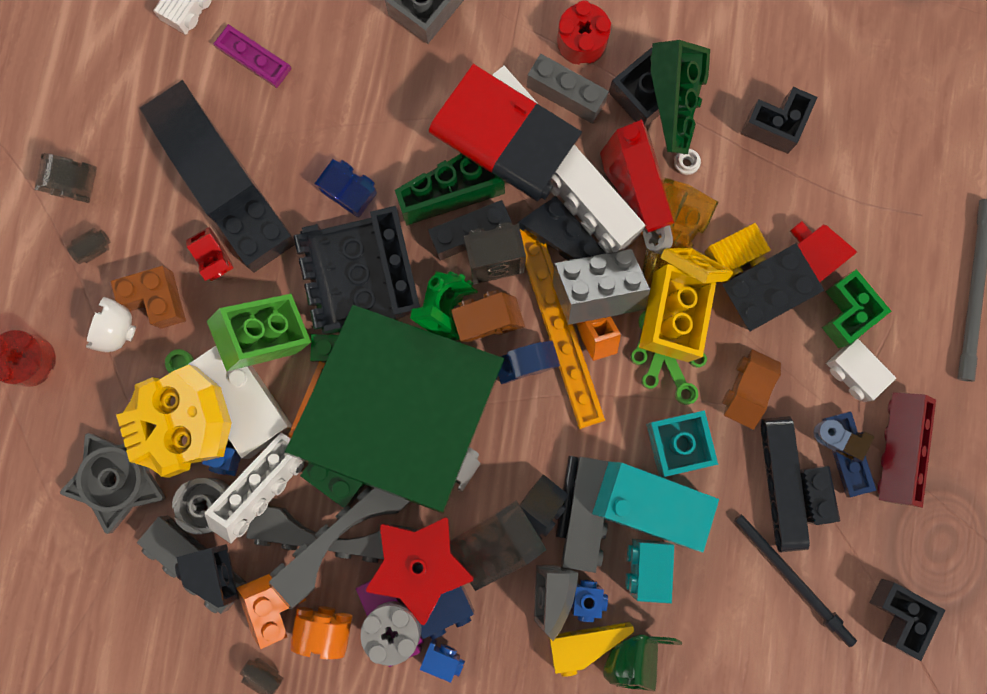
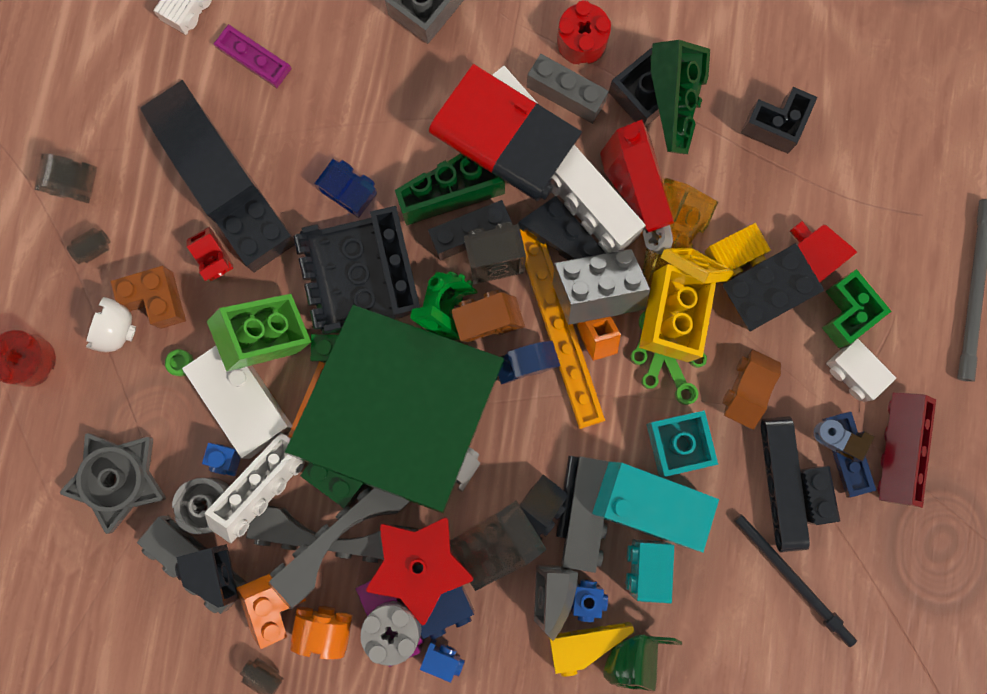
(197, 414): yellow brick -> none
(695, 161): white plate -> none
(913, 618): black brick -> none

